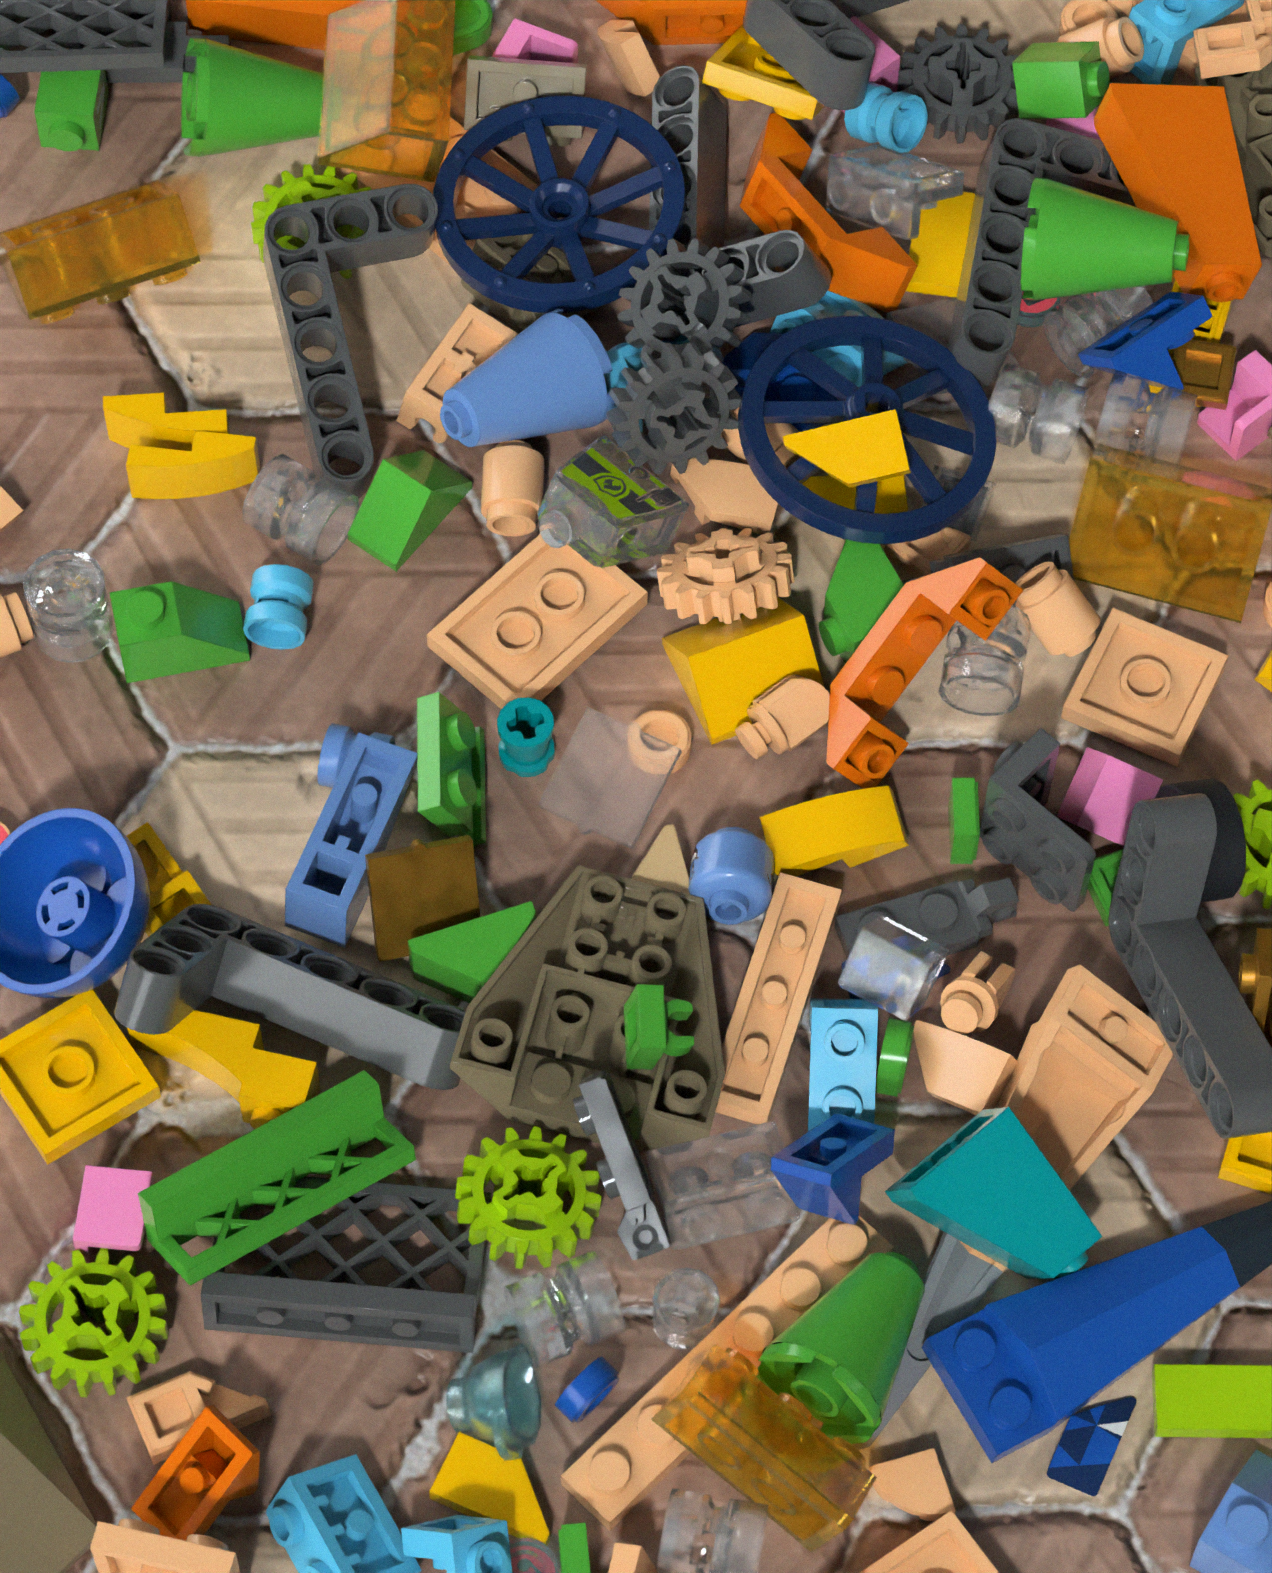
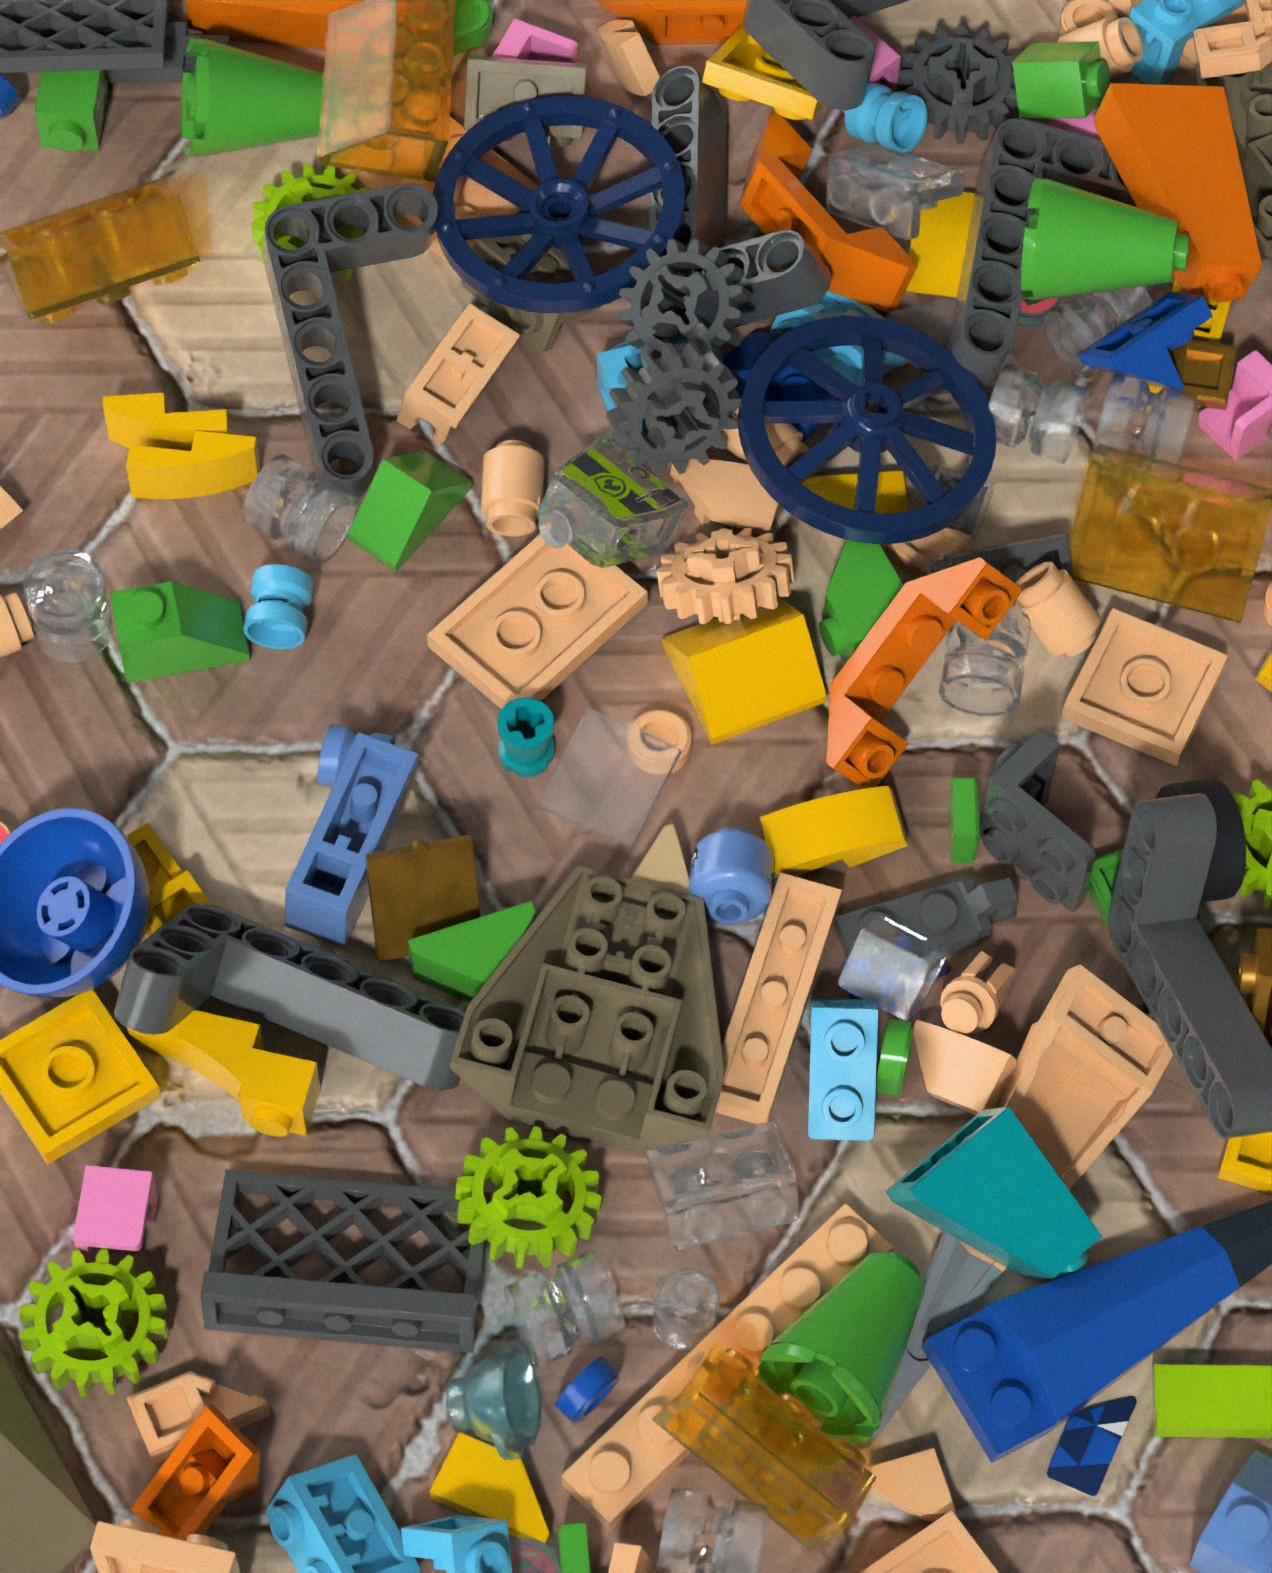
(264, 1171): bright green fence -> none
(450, 768): bright green plate -> none
(532, 386): medium blue cone -> none
(623, 1168): hinge -> none
(647, 1027): bright green tile -> none
(784, 716): light nougat arm -> none
(827, 1165): blue slope -> none
(855, 449): yellow tile -> none
(1105, 795): bright pink panel -> none

